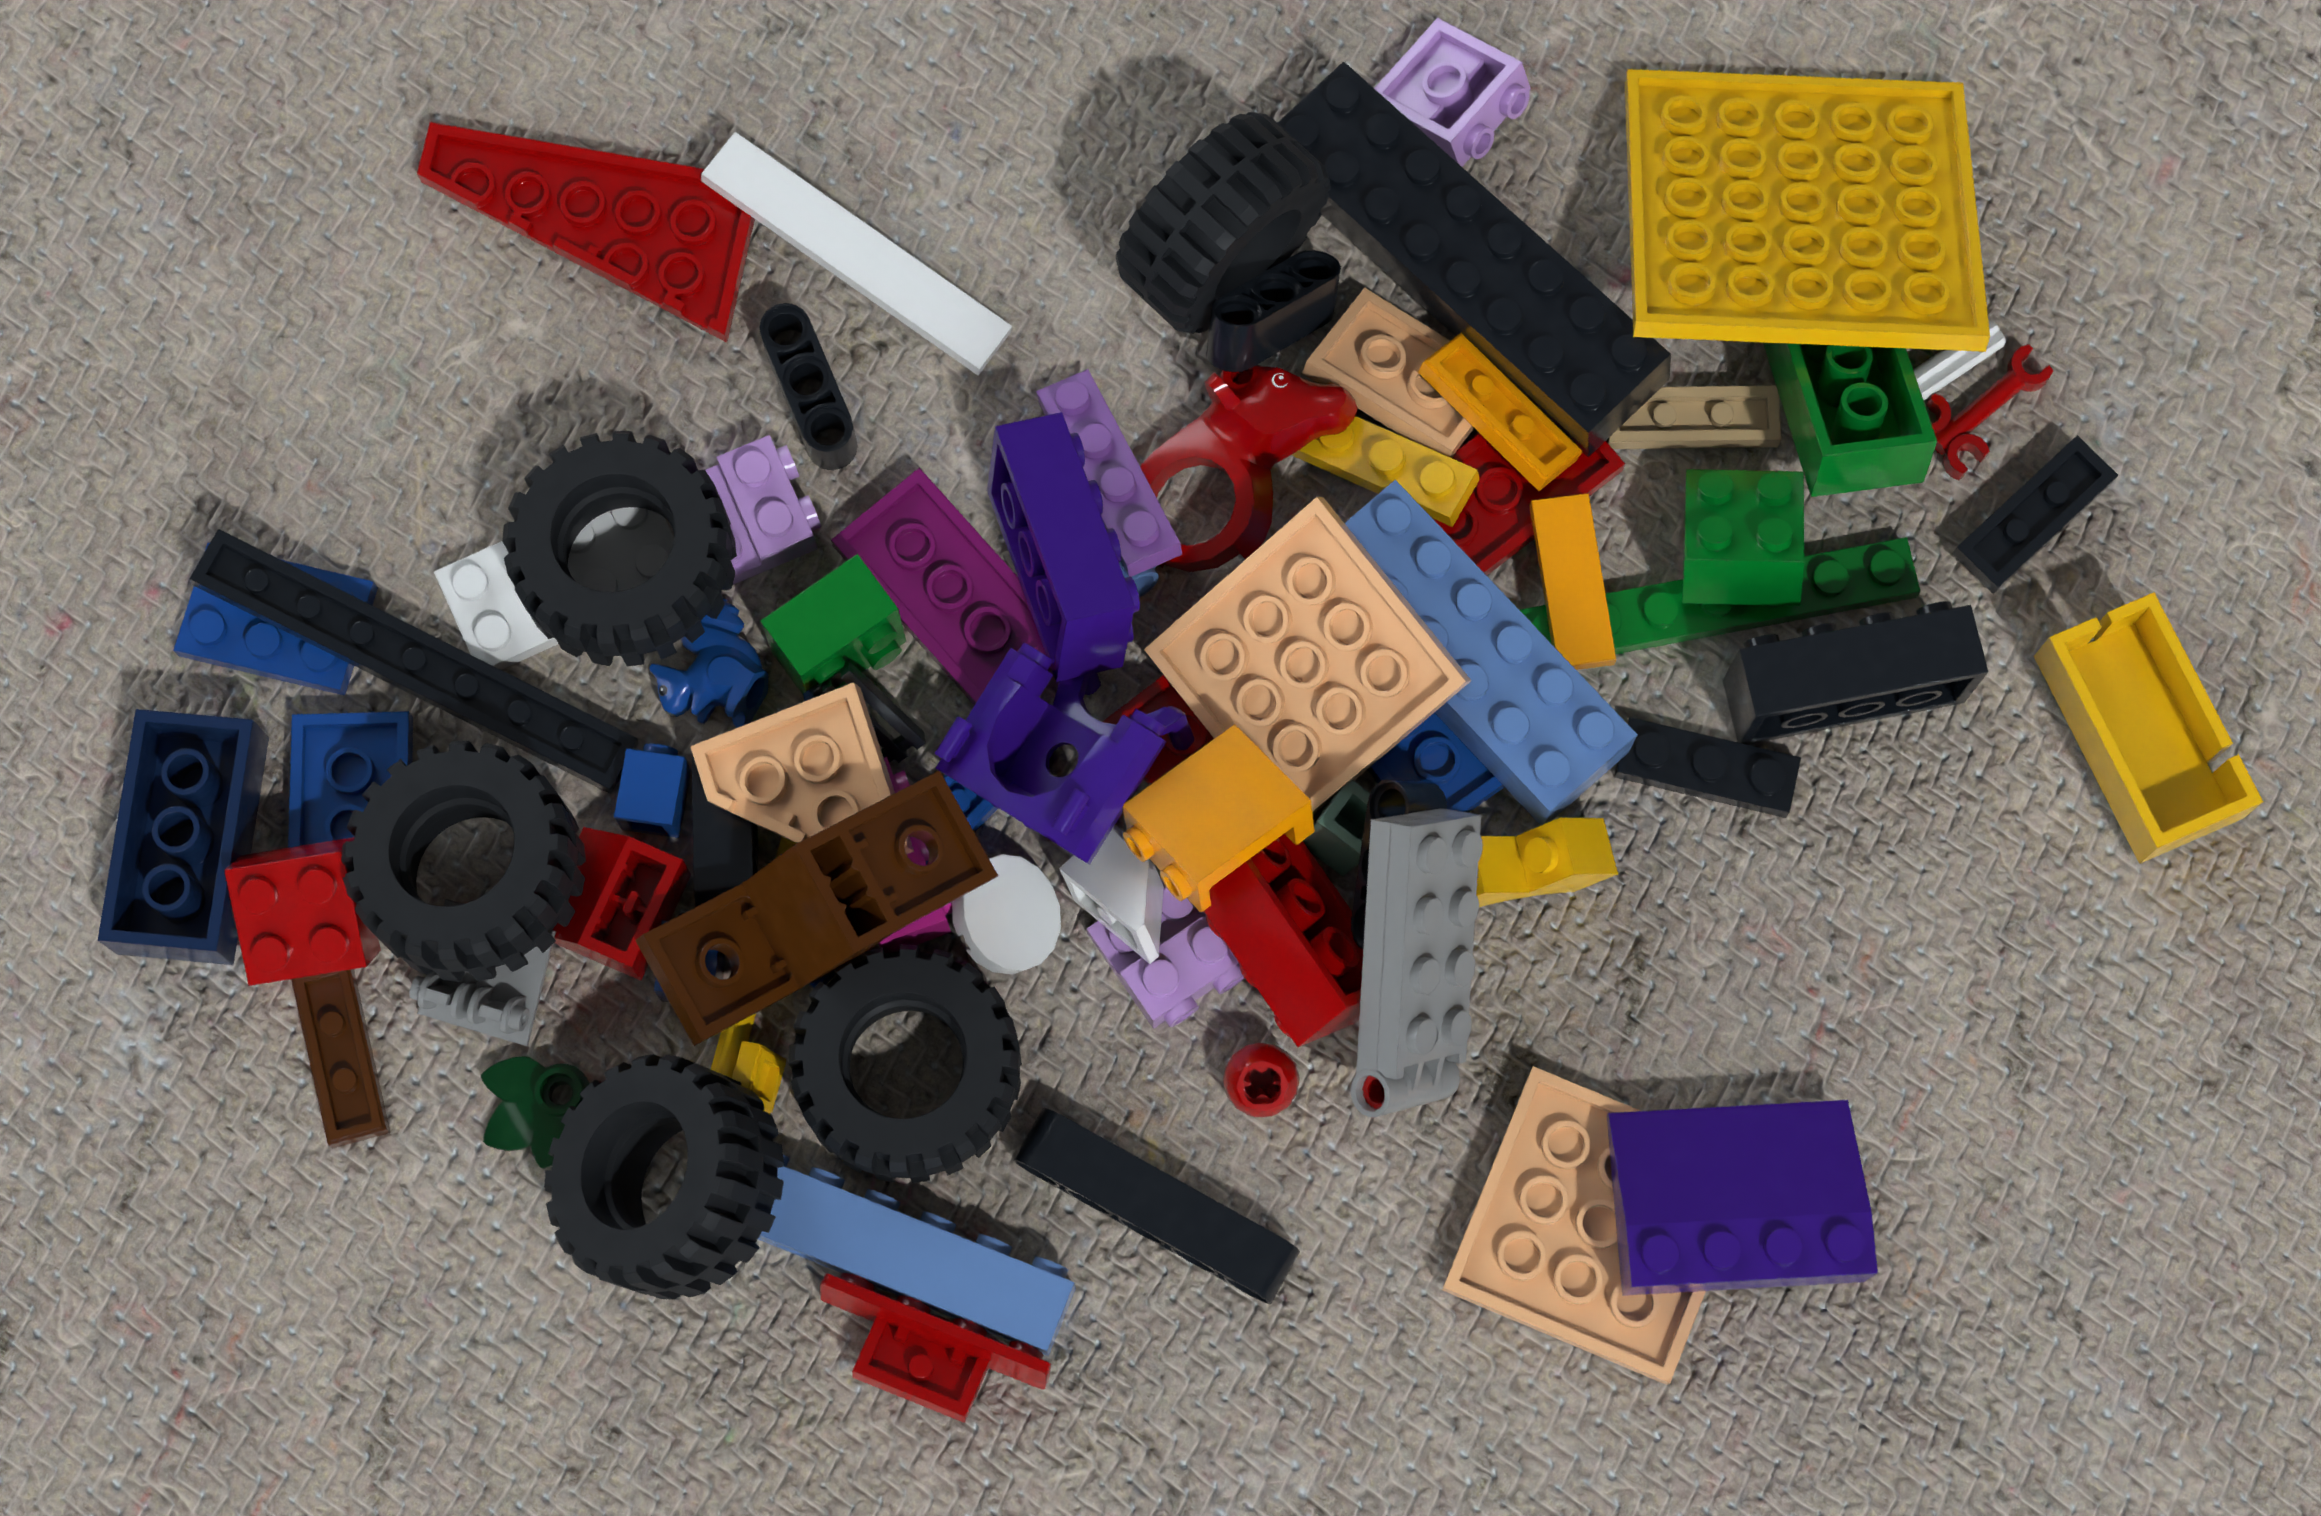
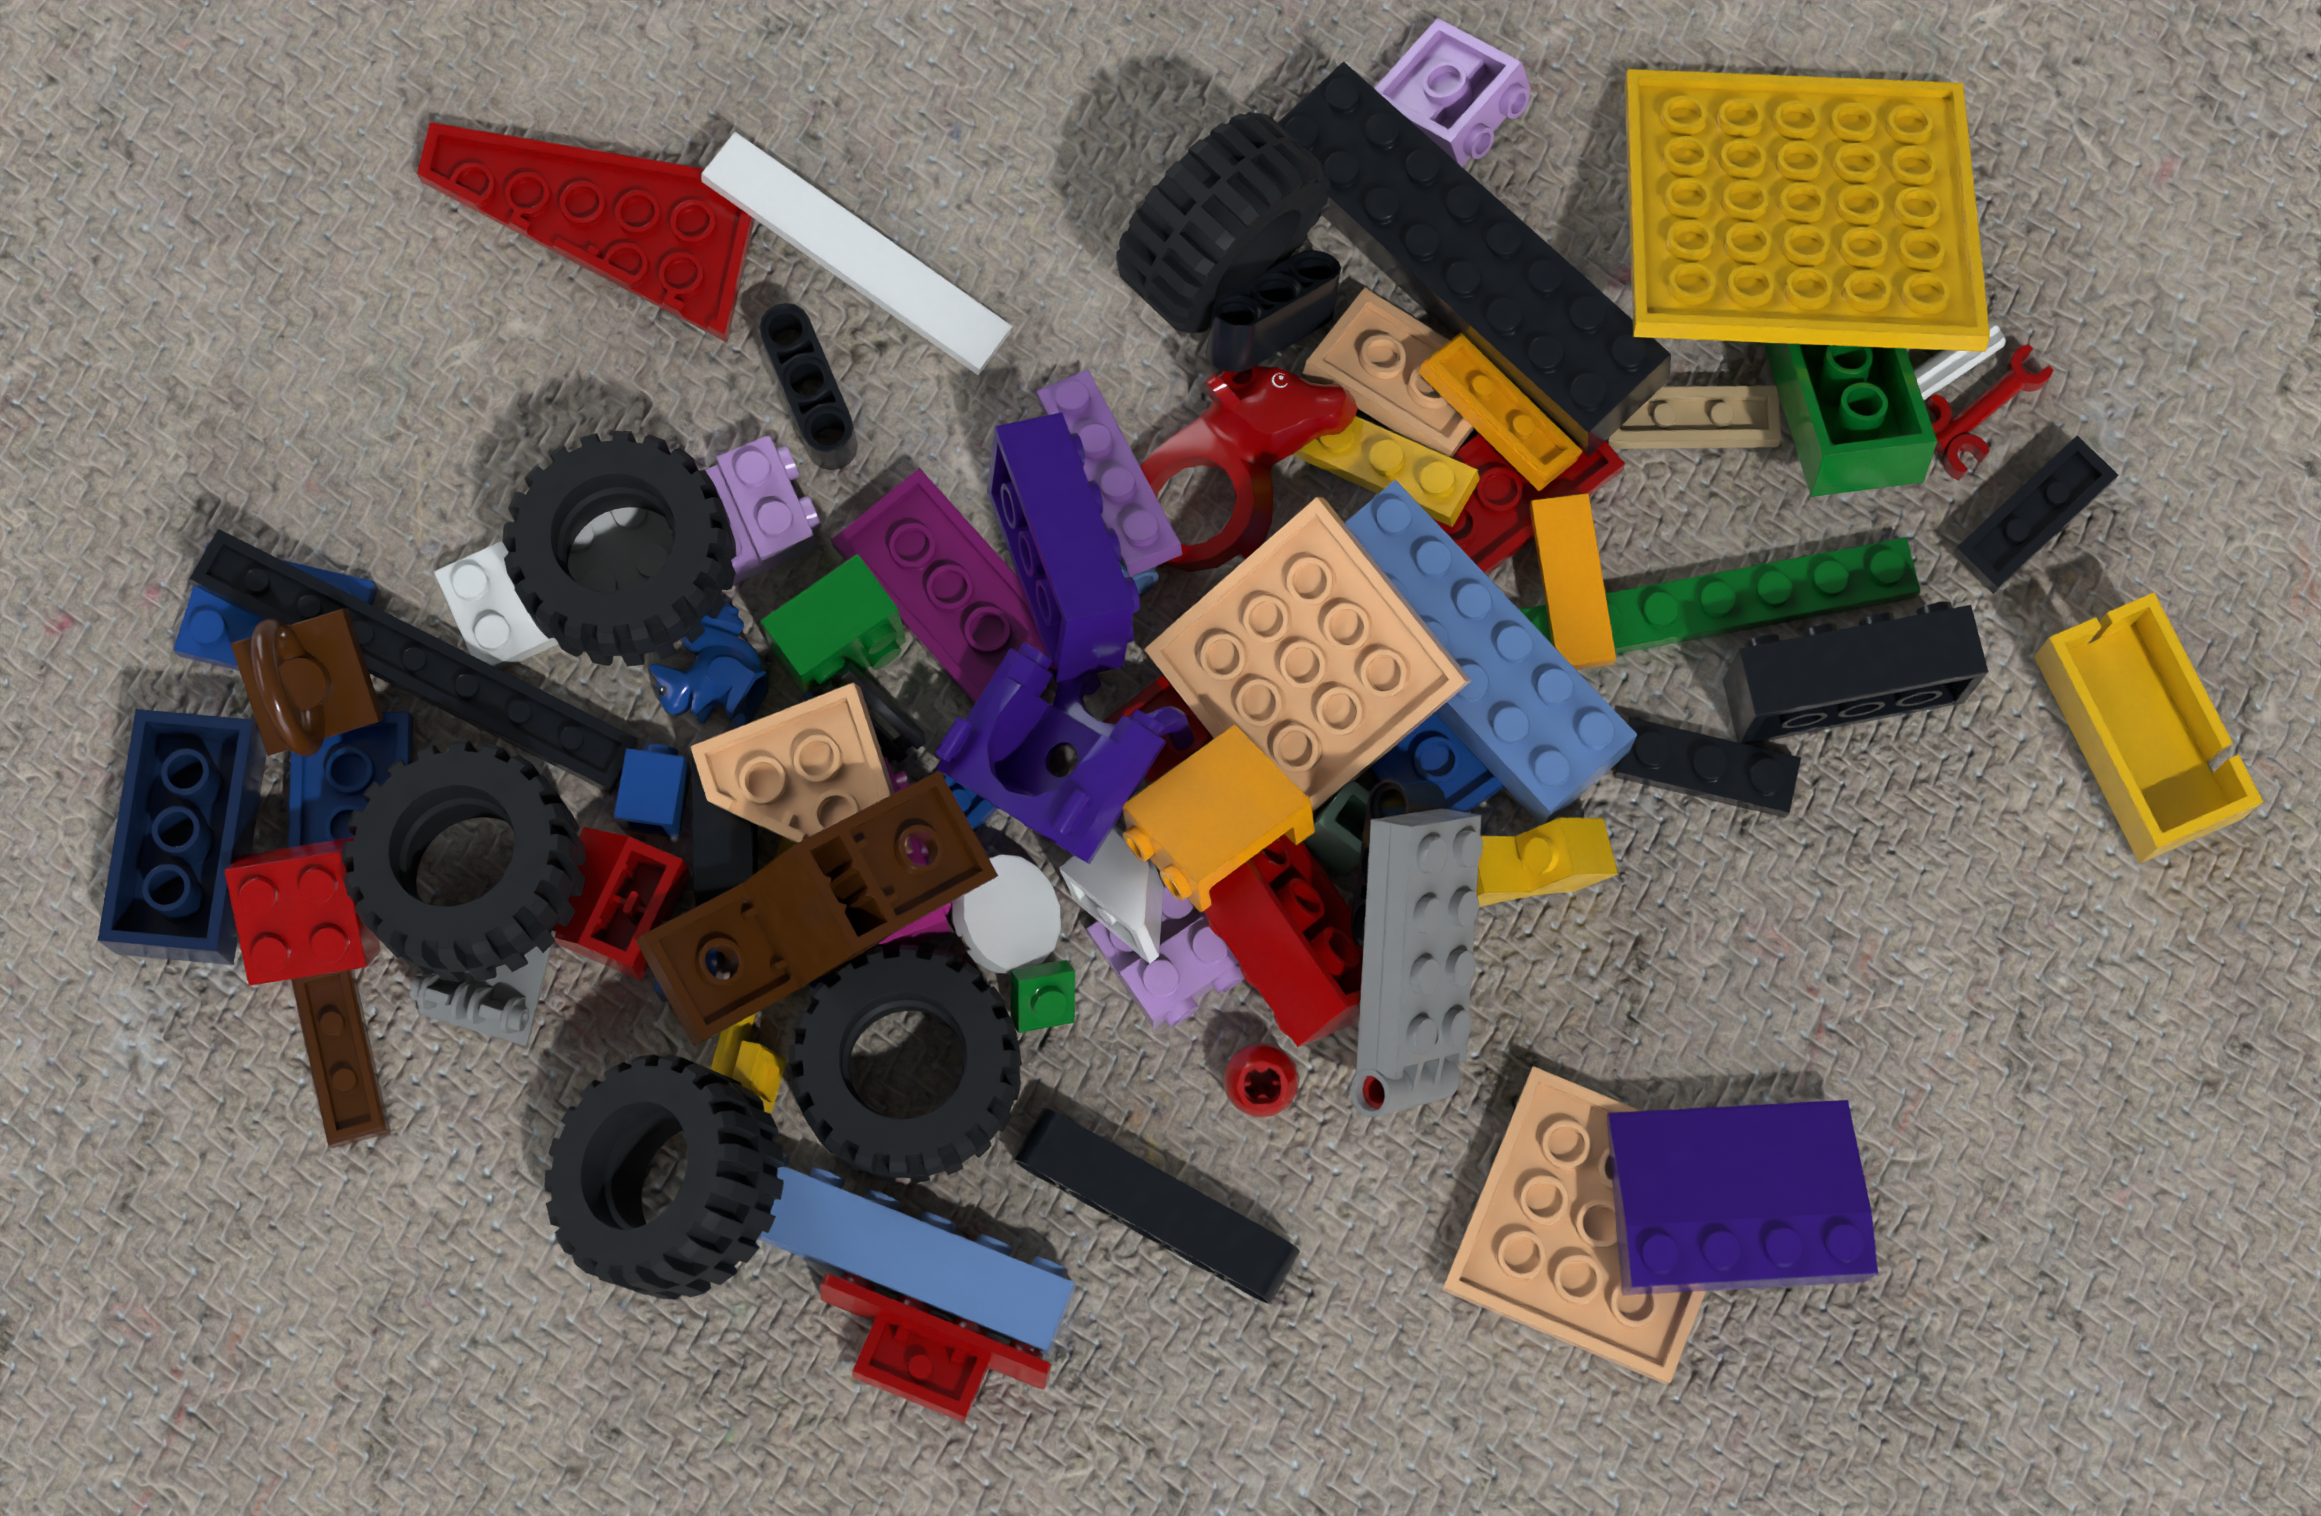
(306, 681): none -> reddish brown tile
(527, 1108): dark green plate -> none
(1042, 996): none -> green plate
(1743, 537): green brick -> none

